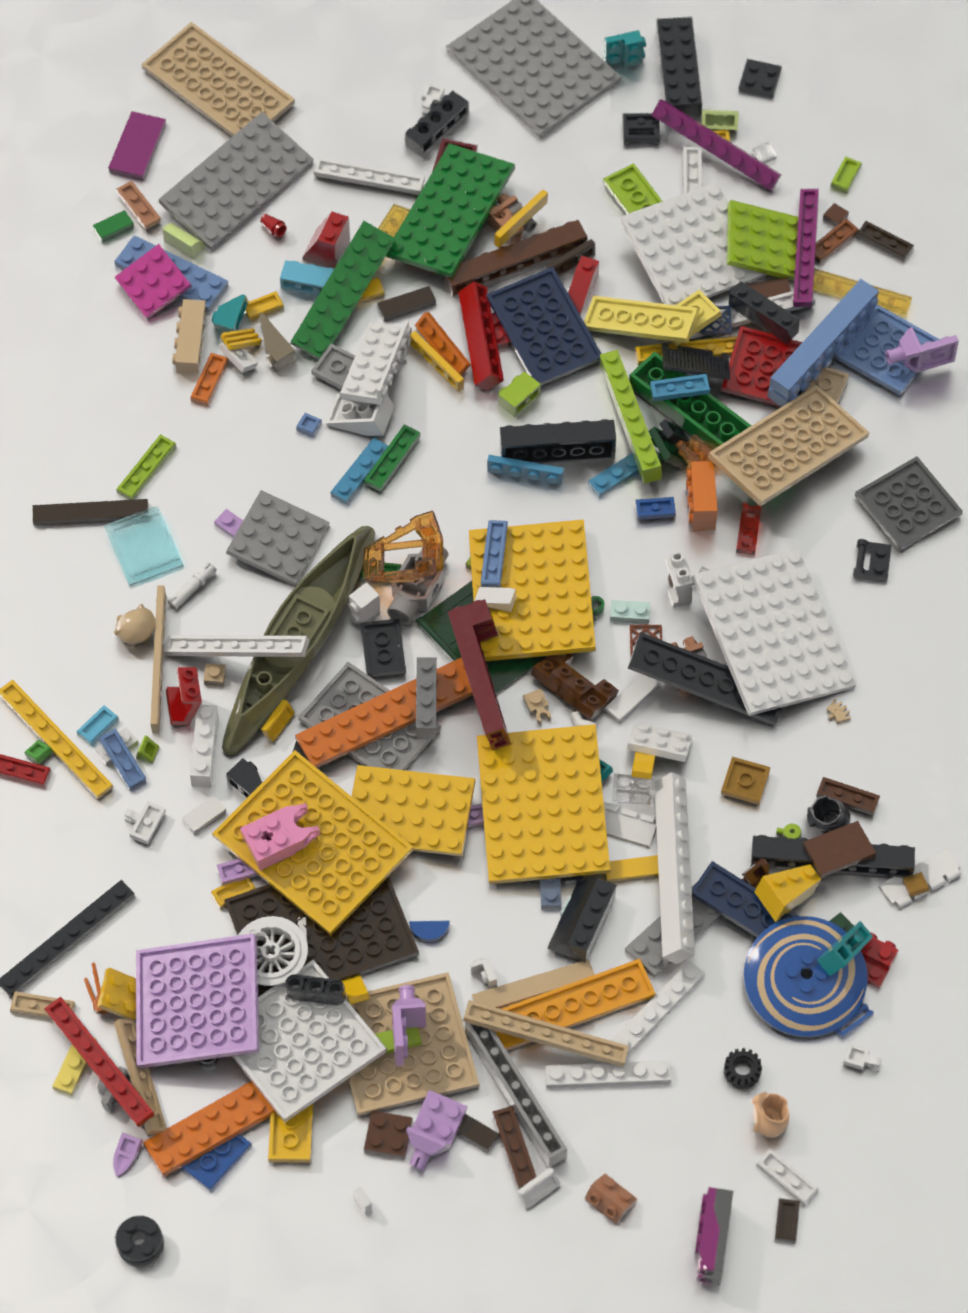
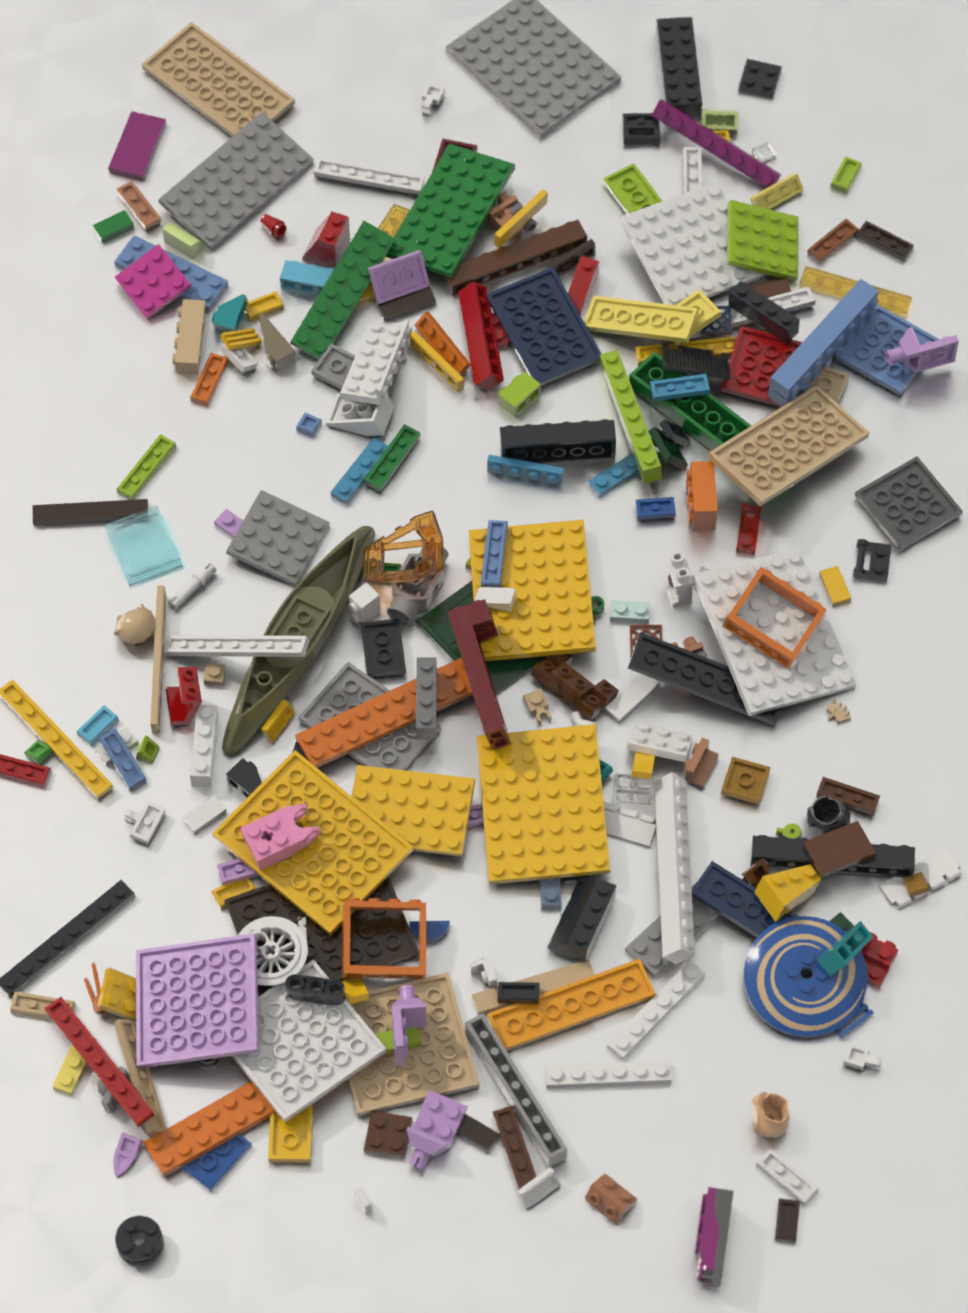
(387, 972): none -> orange window
(398, 276): none -> lavender plate
(436, 123): black brick -> none
(518, 992): none -> black tile
(545, 1033): tan plate -> none
(625, 48): teal plate -> none
(633, 869): yellow tile -> none
(694, 449): clear orange bracket -> none
(701, 764): none -> nougat bracket
(742, 1056): black tyre -> none
(760, 640): none -> orange window
(778, 192): none -> light yellow plate
(806, 248): magenta plate -> none
(835, 214): reddish brown tile -> none
(835, 586): none -> yellow tile

